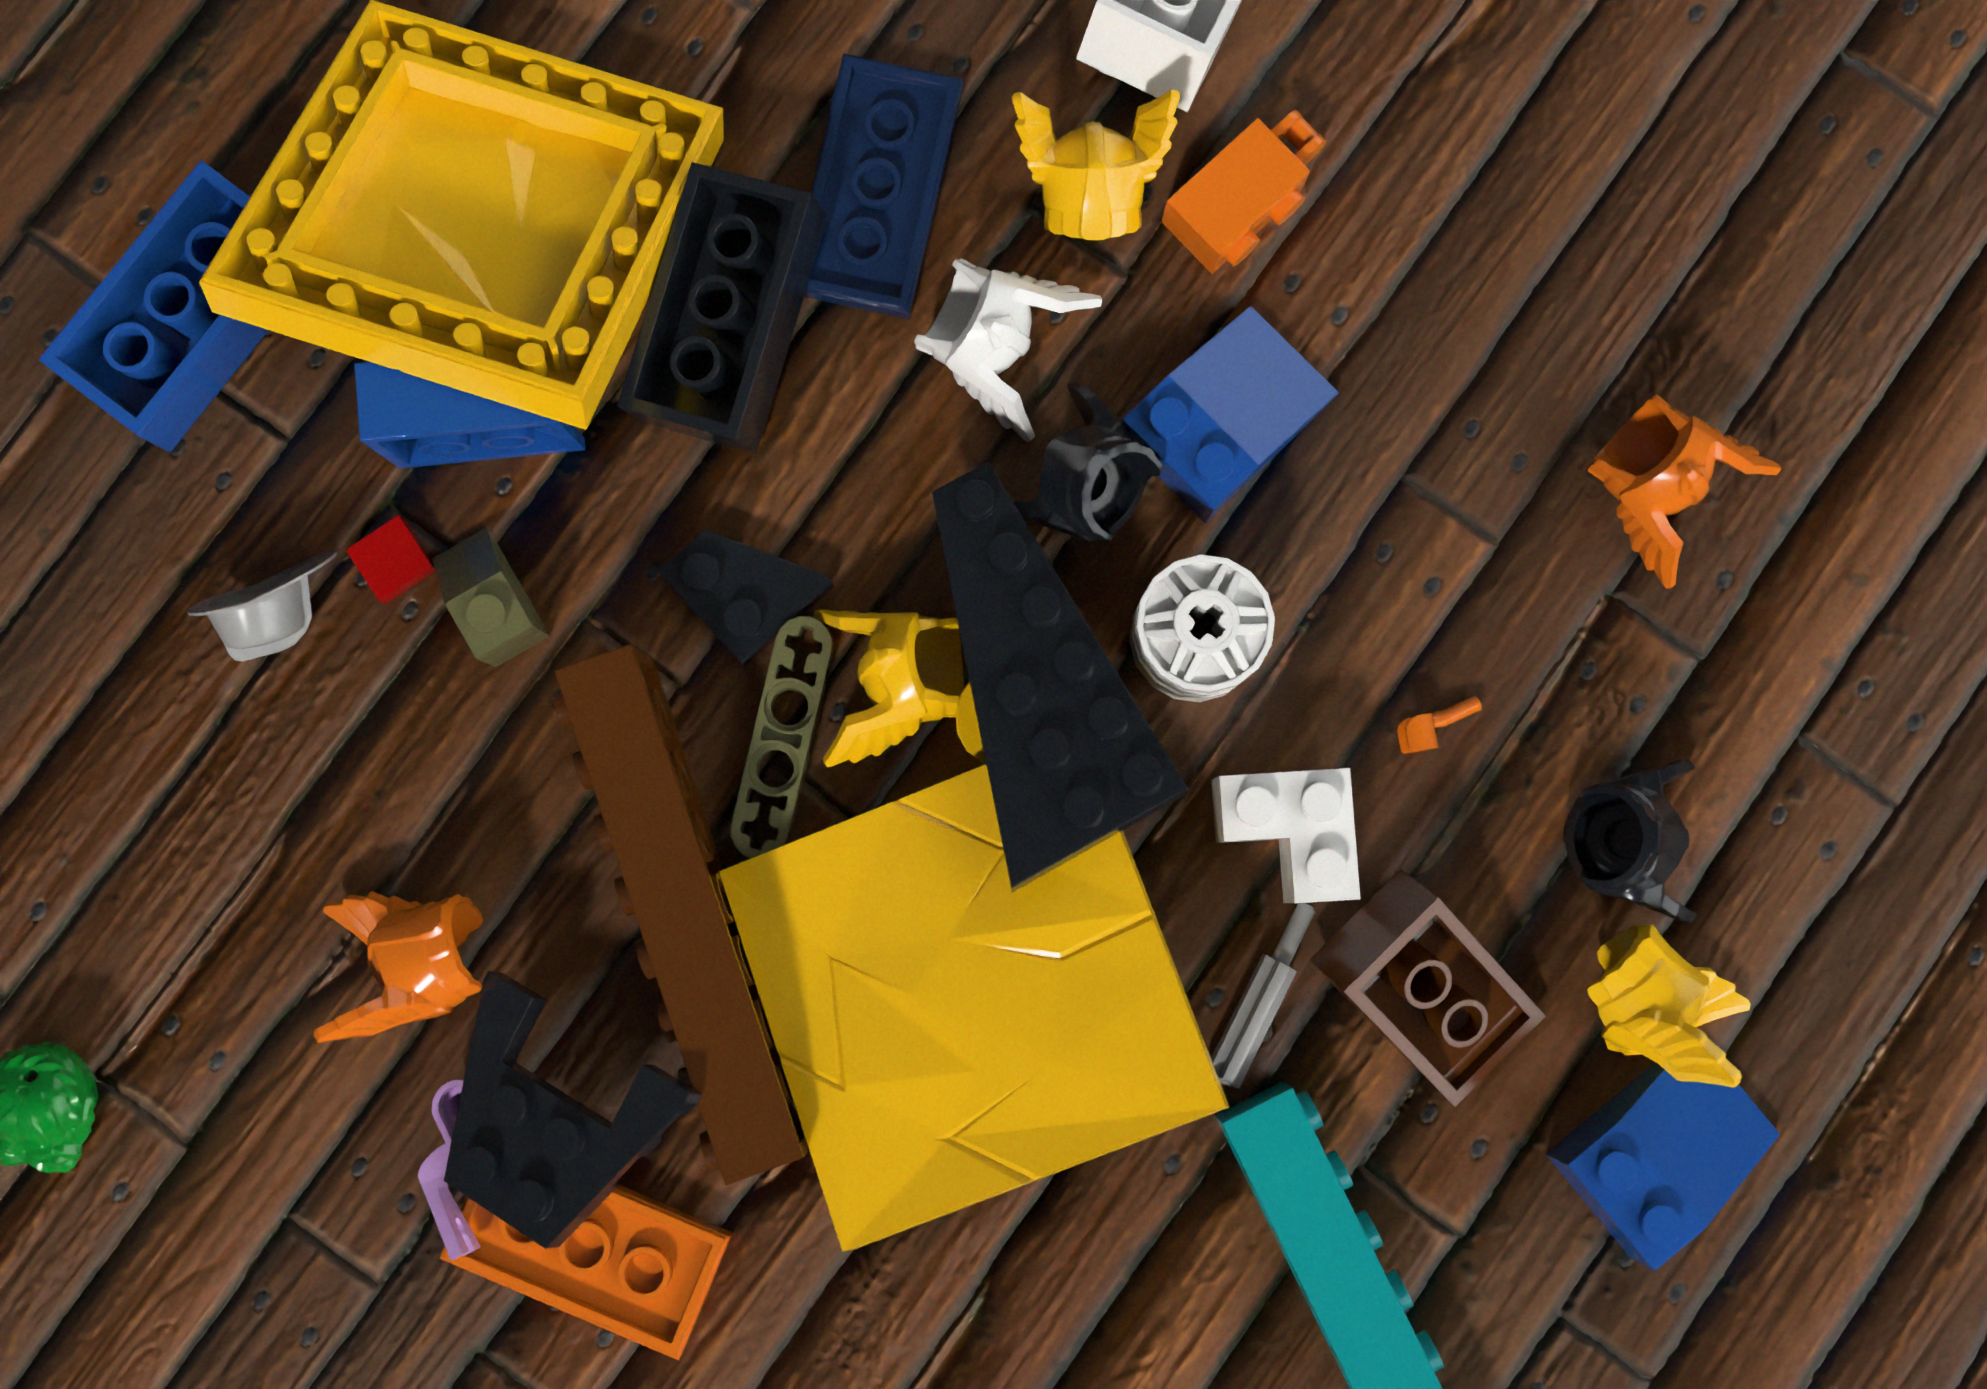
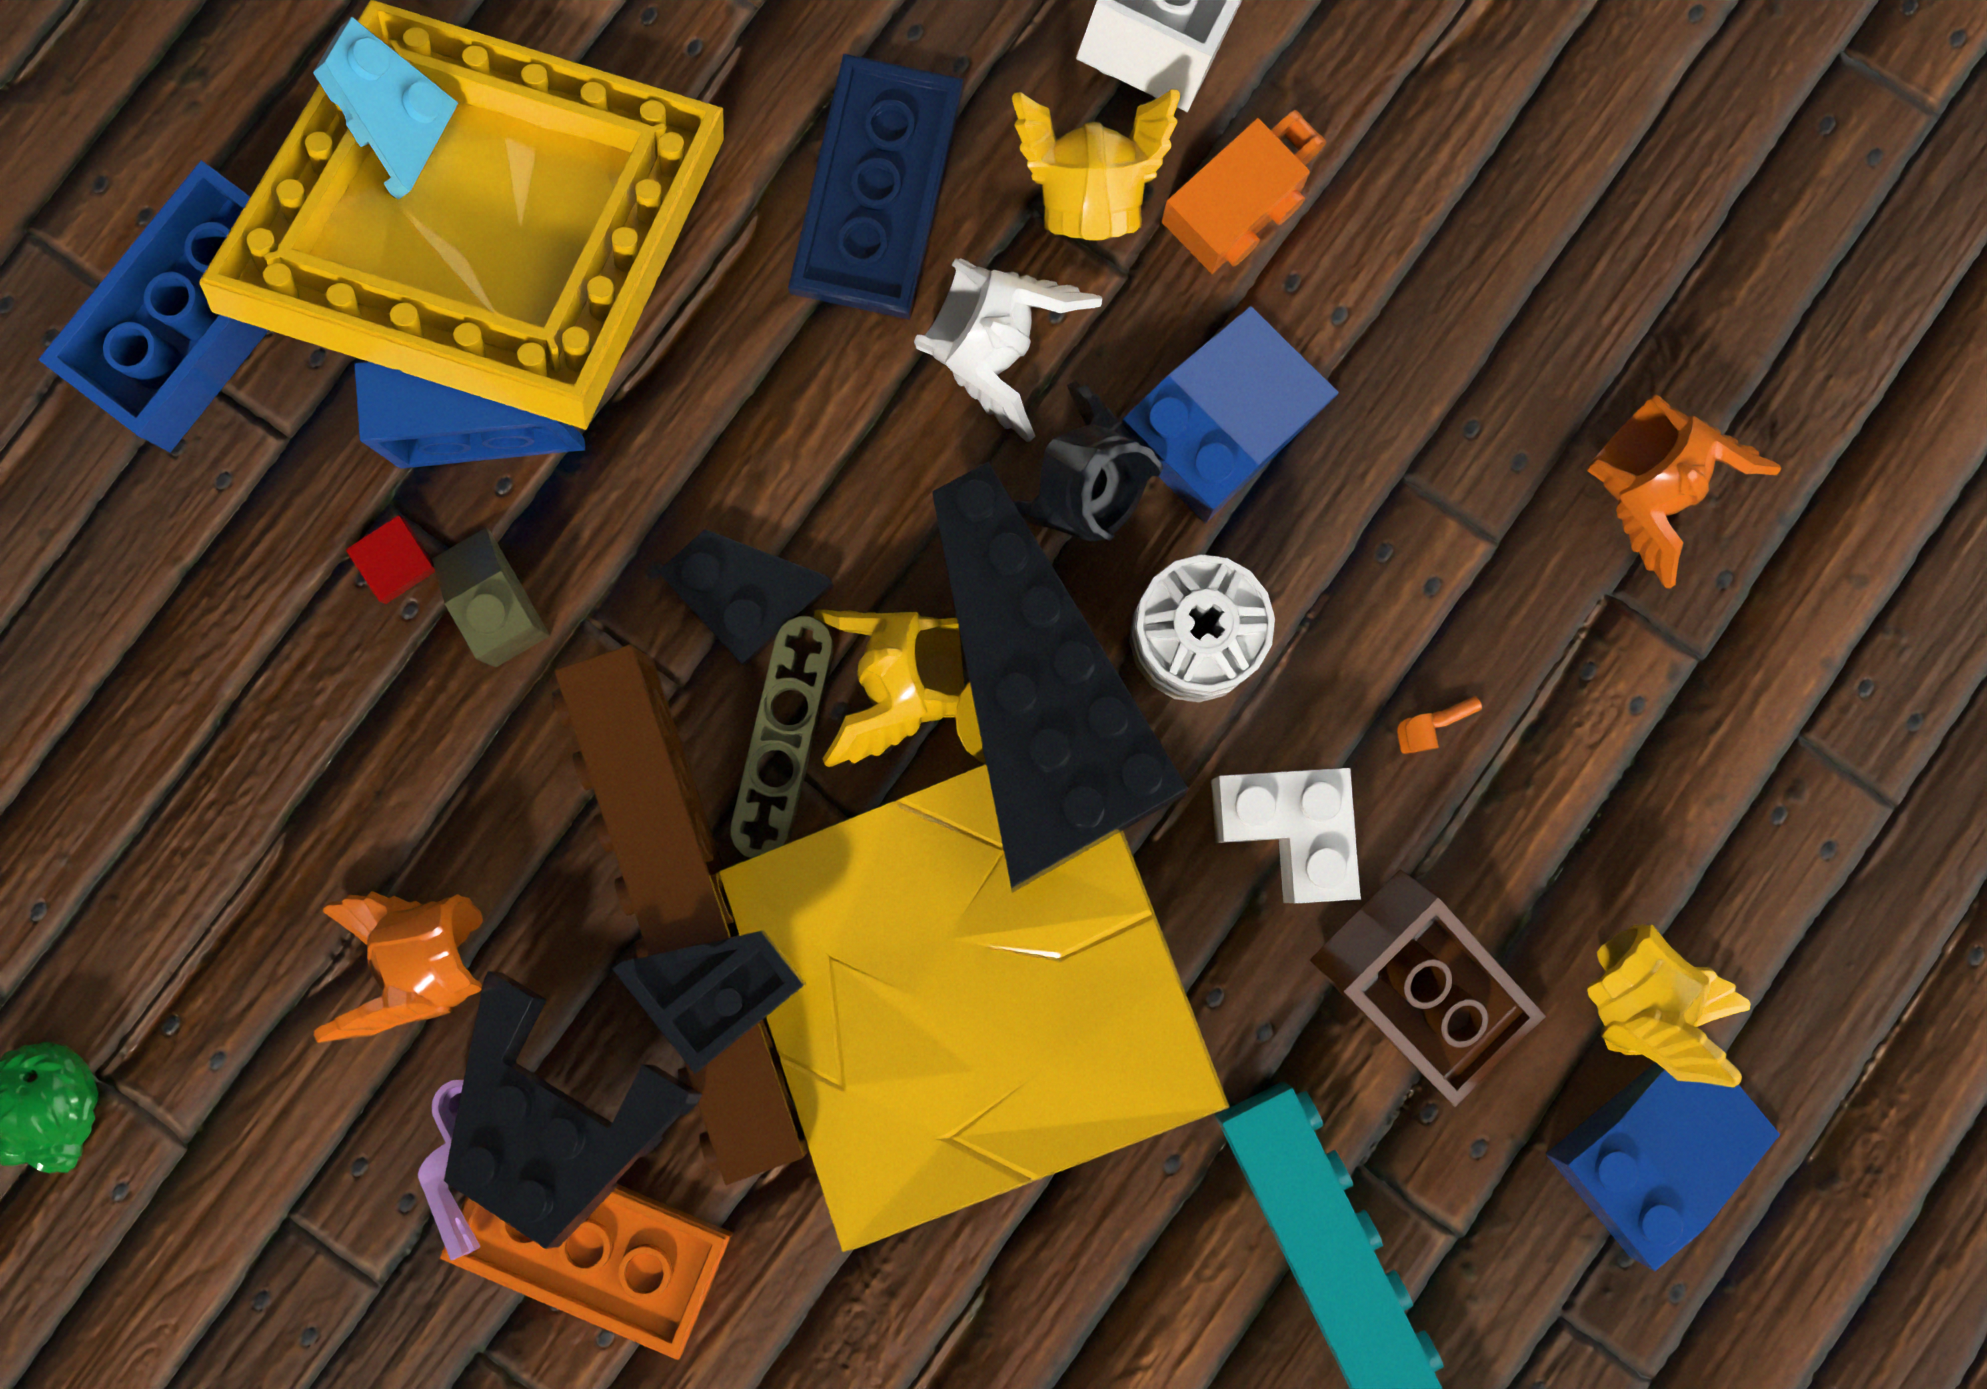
(266, 614): light grey piece -> none
(384, 102): none -> medium azure wing
(711, 991): none -> black wing
(723, 307): black brick -> none
(1259, 1003): light grey axle -> none
(1630, 838): black helmet -> none

